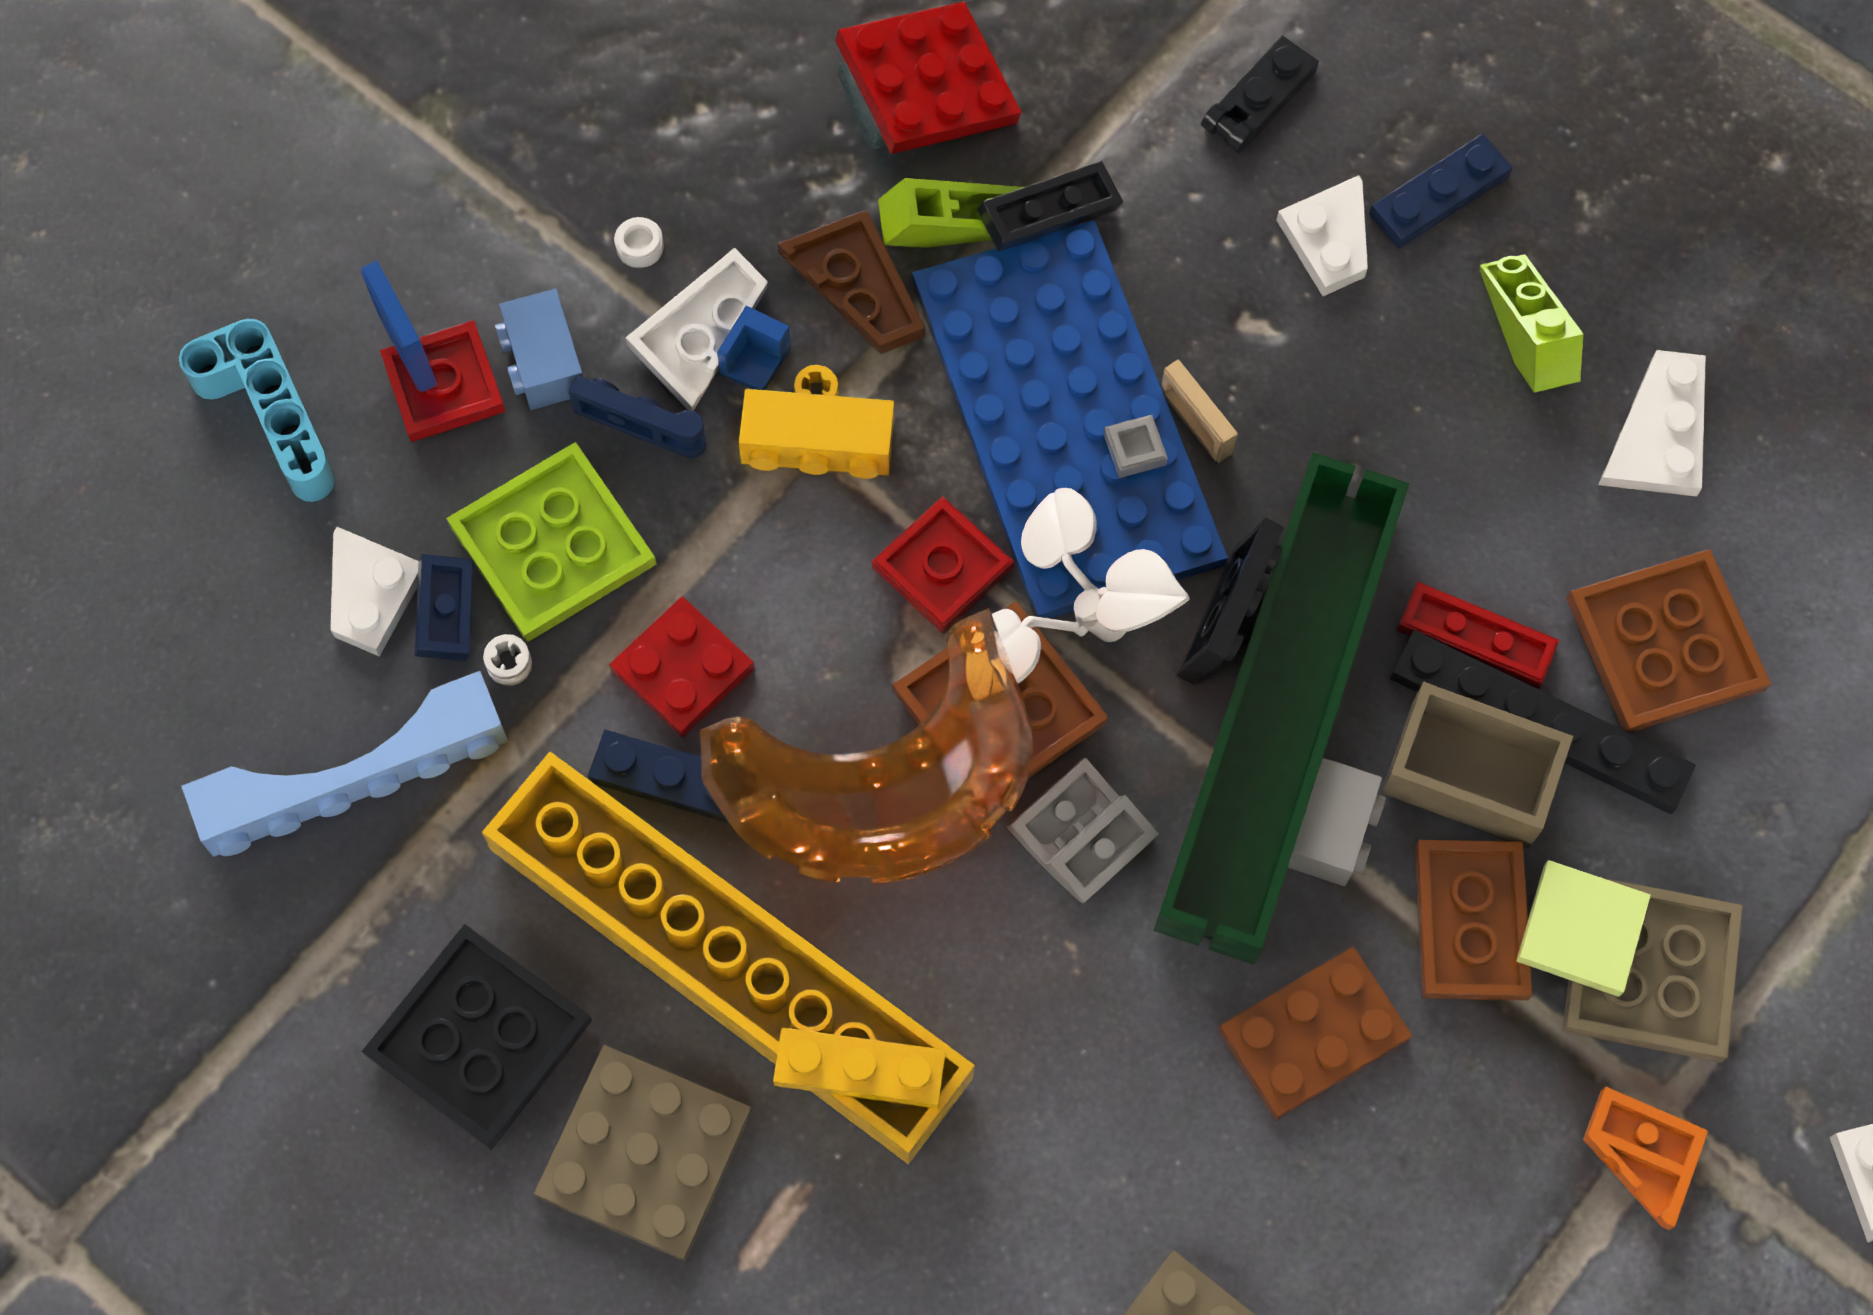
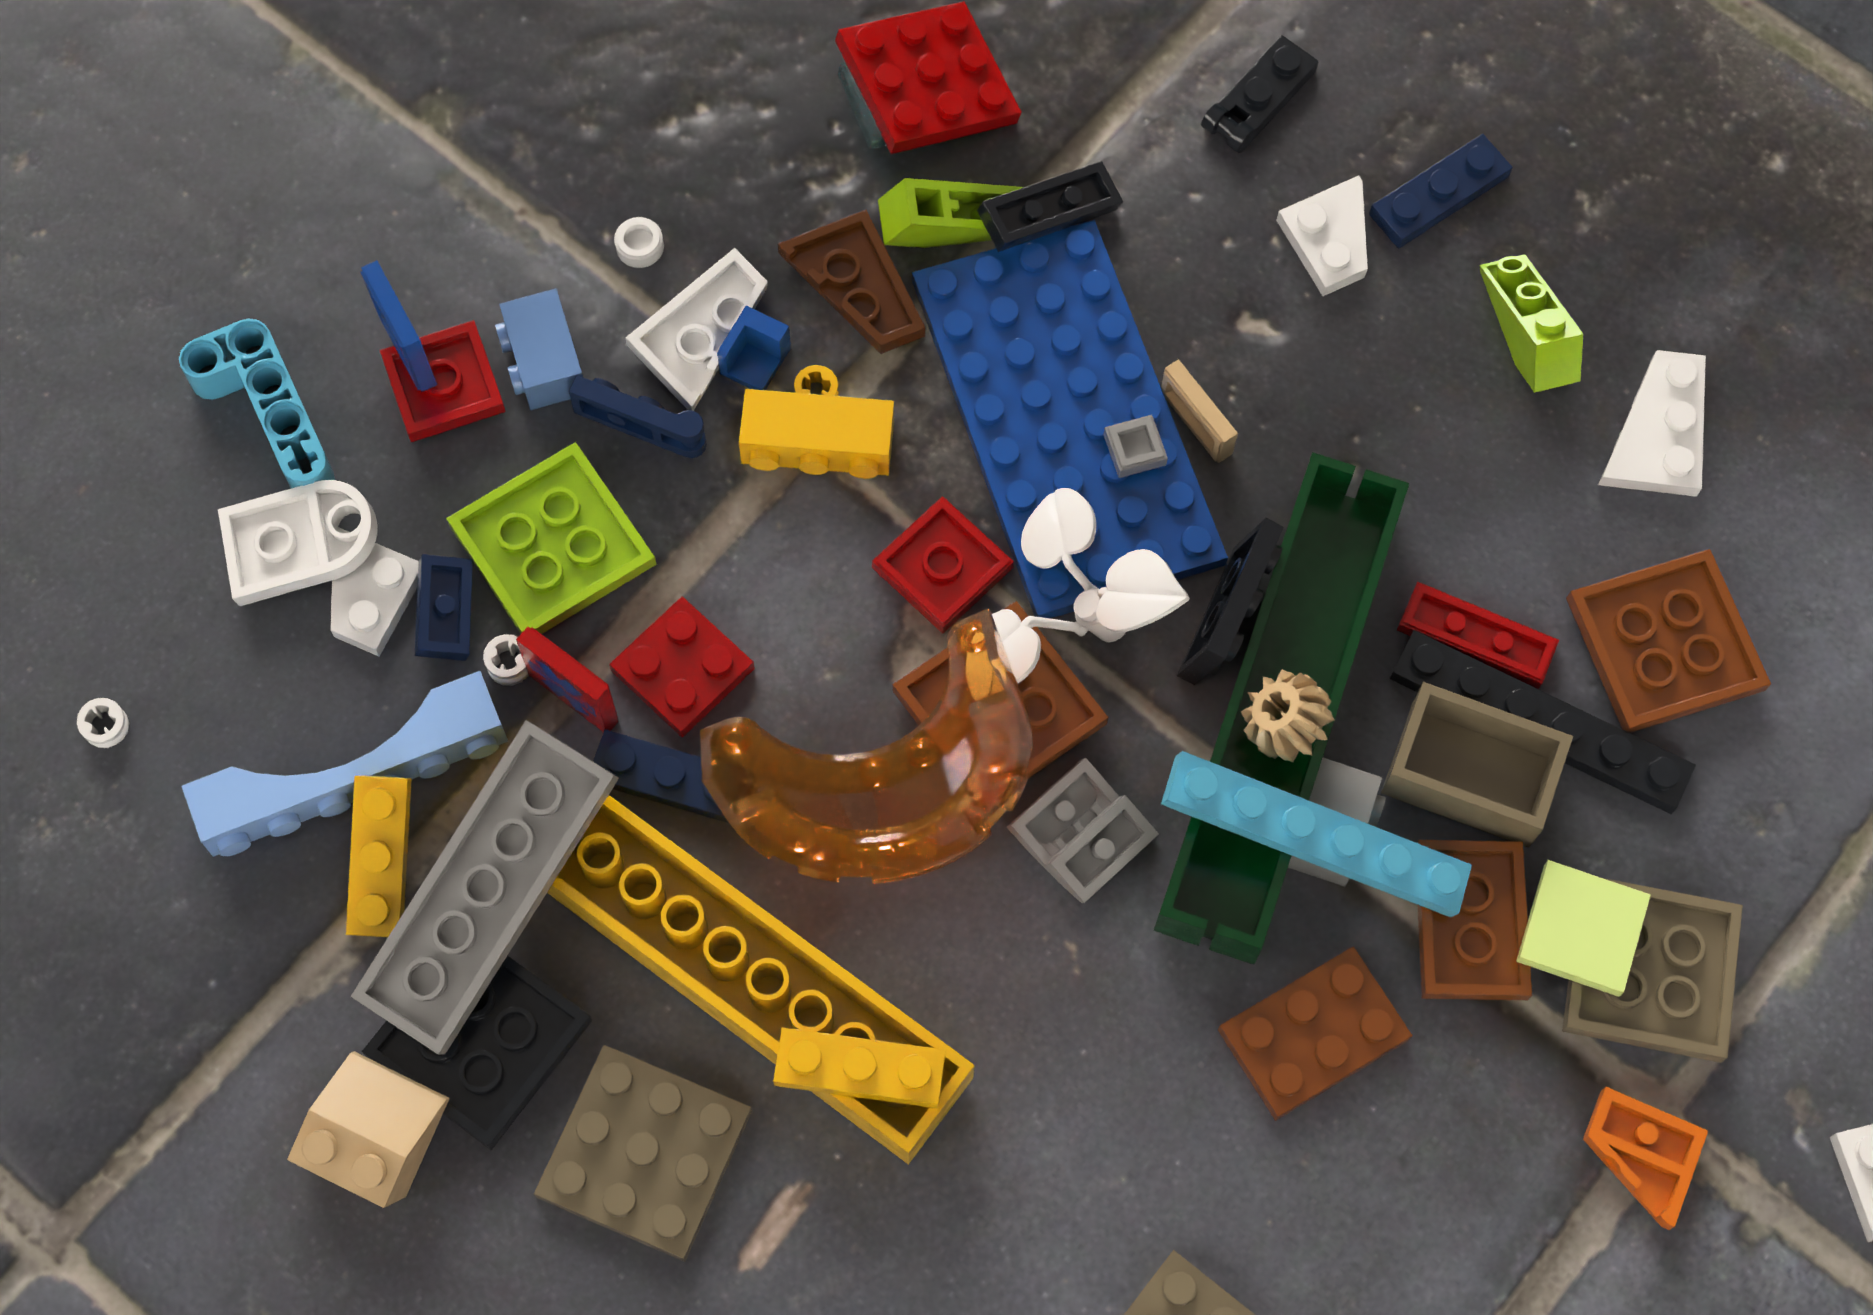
(95, 708): none -> white bush
(294, 539): none -> white plate
(369, 1130): none -> tan slope
(378, 854): none -> yellow plate
(484, 888): none -> light grey plate
(567, 679): none -> red tile
(1287, 715): none -> tan gear
(1316, 834): none -> medium azure plate

